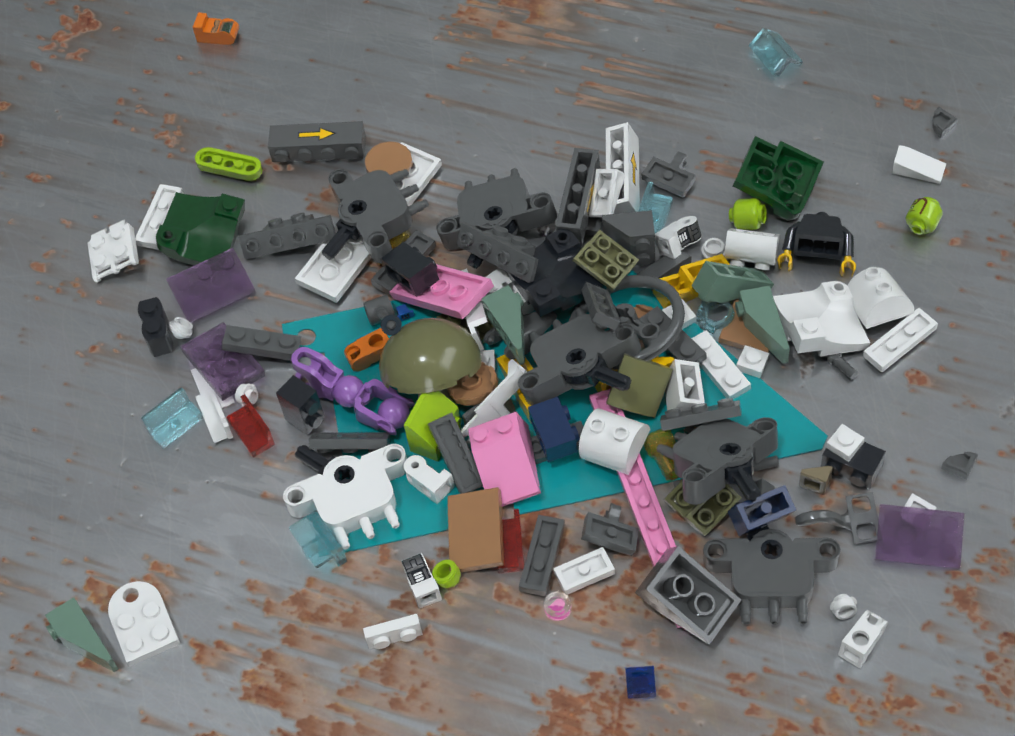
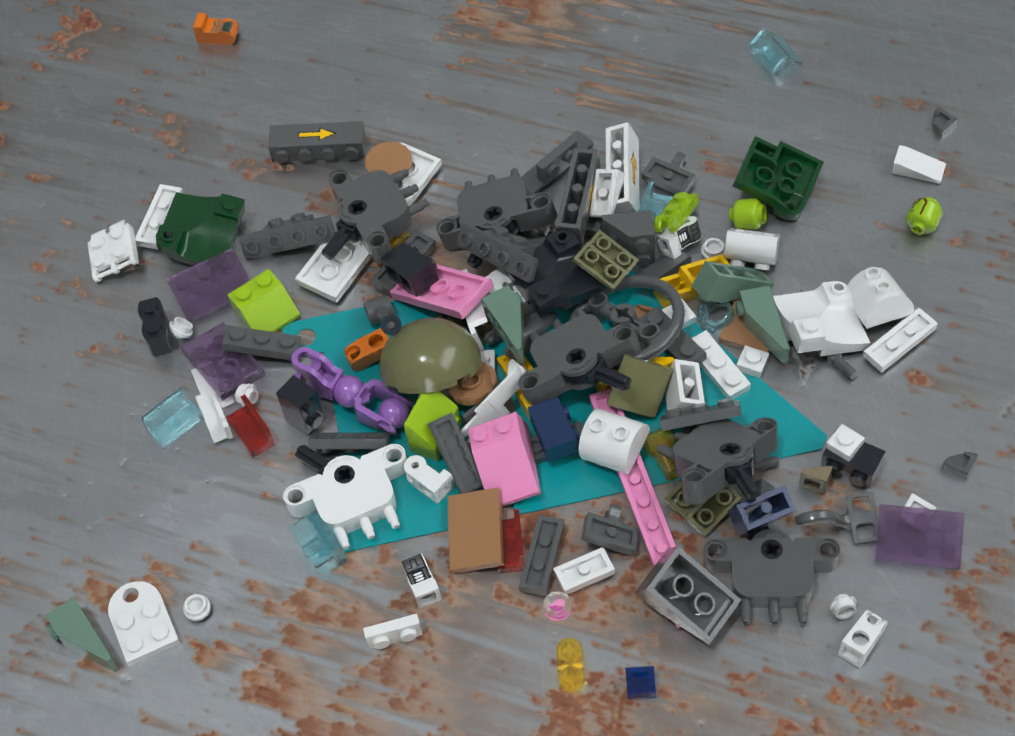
(196, 607): none -> white plate
(243, 166): lime plate -> none
(263, 303): none -> lime slope
(404, 312): blue piece -> none
(443, 576): lime piece -> none
(554, 163): none -> dark grey bracket
(571, 677): none -> clear yellow piece
(600, 306): dark grey plate -> none
(676, 212): none -> lime hinge
(819, 237): black torso -> none

